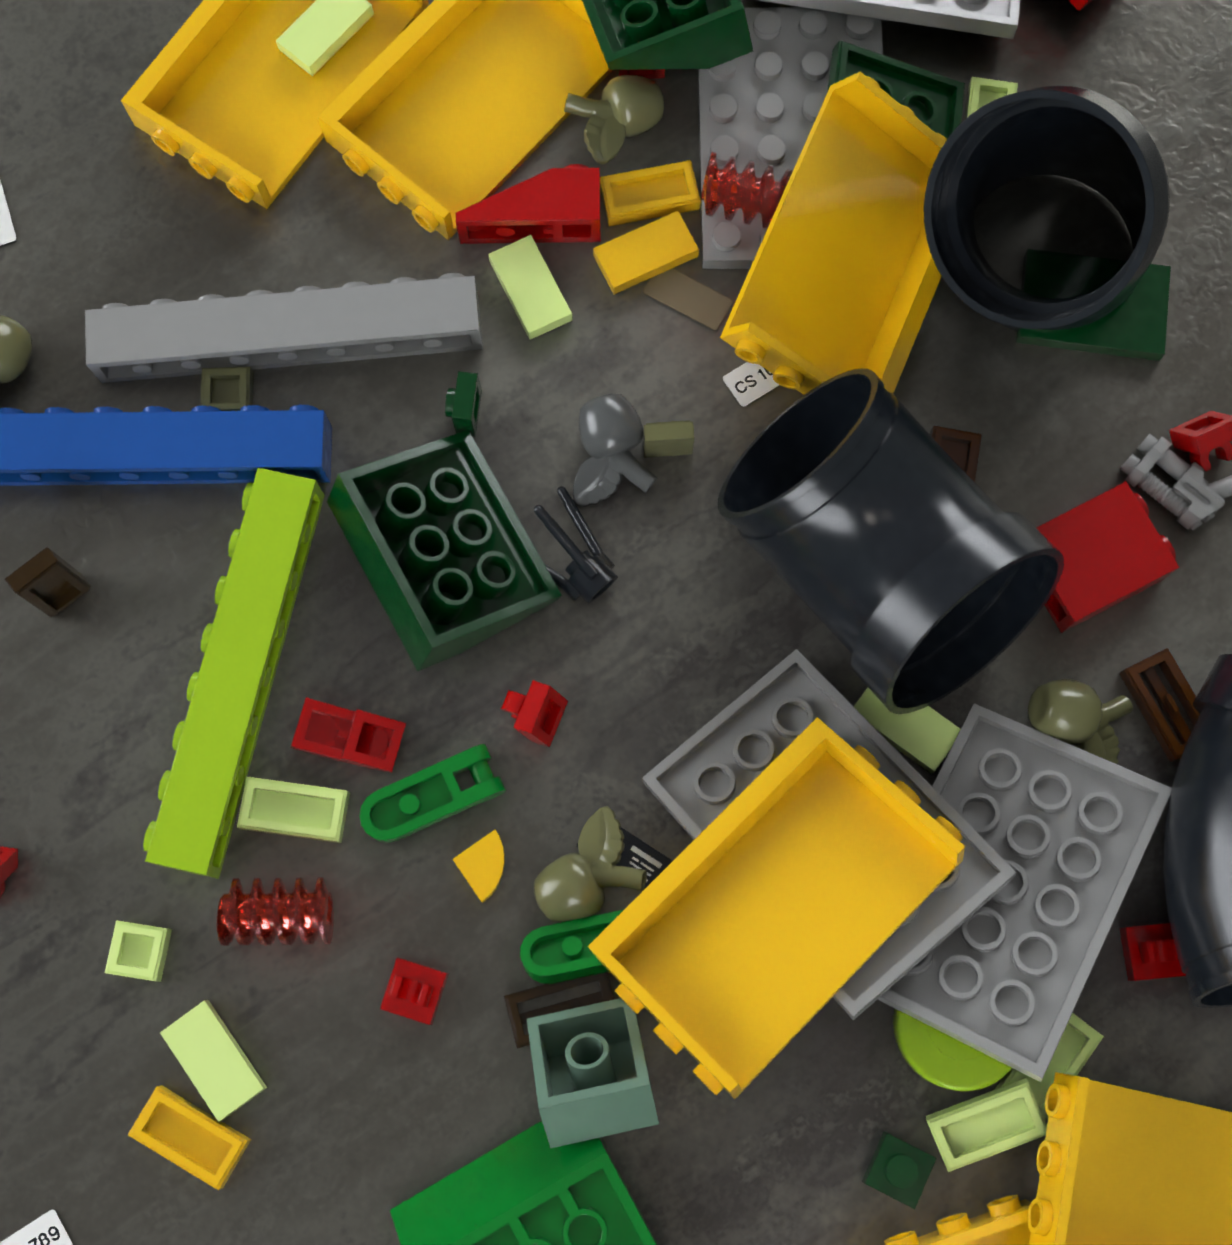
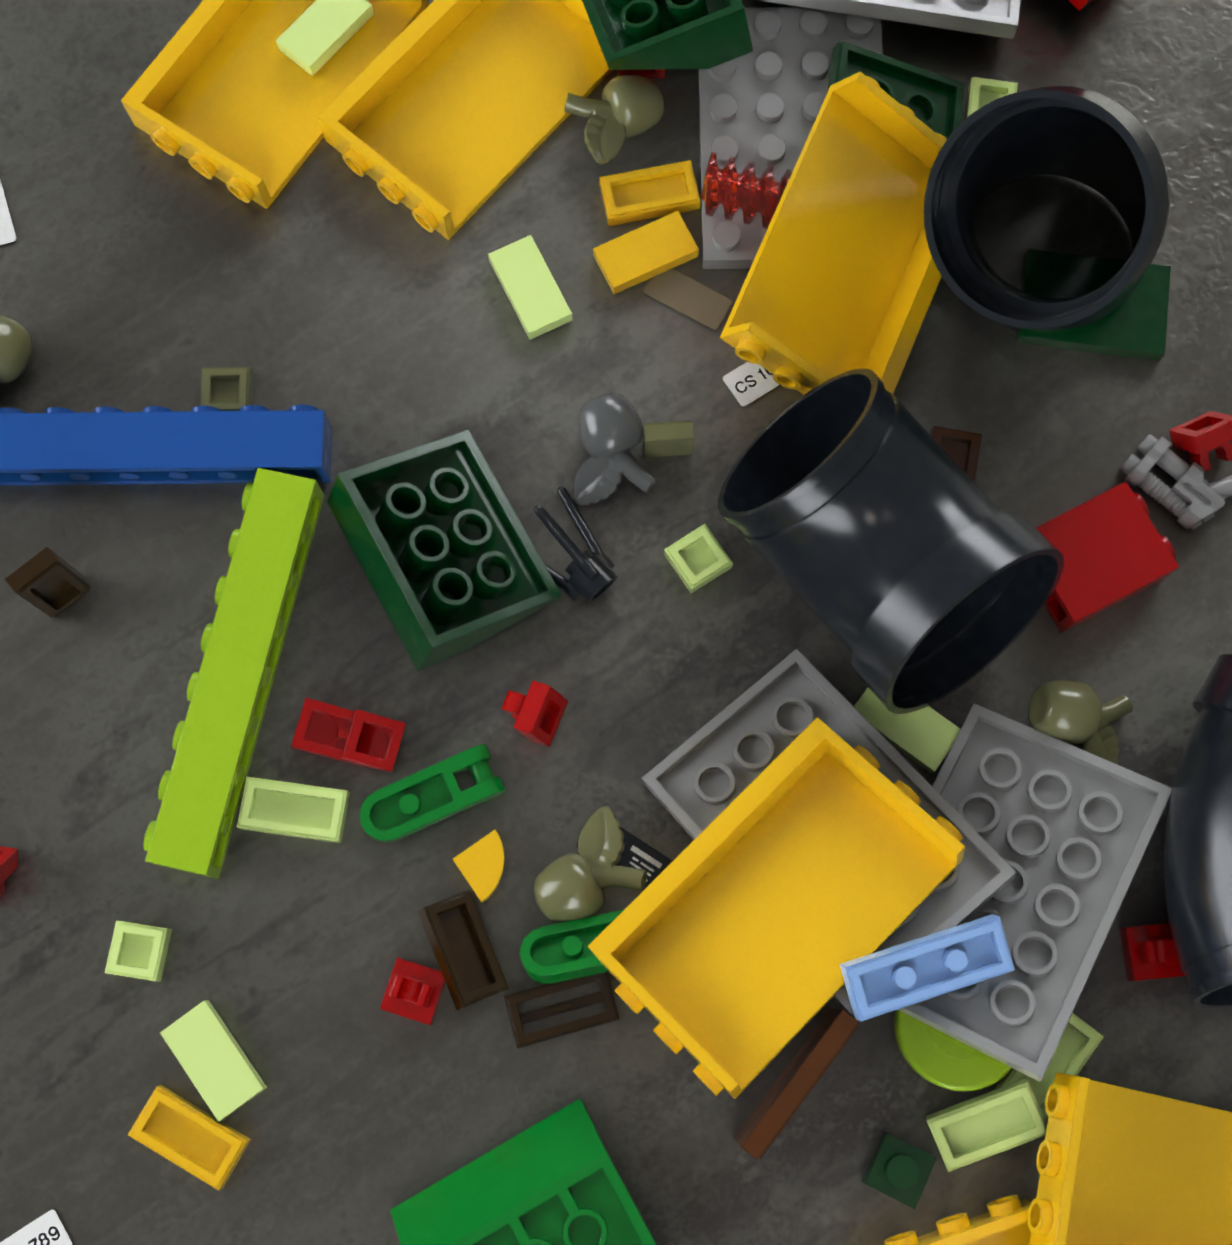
(275, 914): clear red piece -> none
(283, 328): light grey brick -> none
(463, 950): none -> dark brown tile
(464, 402): dark green plate -> none
(550, 207): red slope -> none
(590, 1072): sand green brick -> none
(698, 558): none -> yellowish green tile
(796, 1082): none -> reddish brown tile
(927, 967): none -> light blue tile
(1150, 709): reddish brown tile -> none

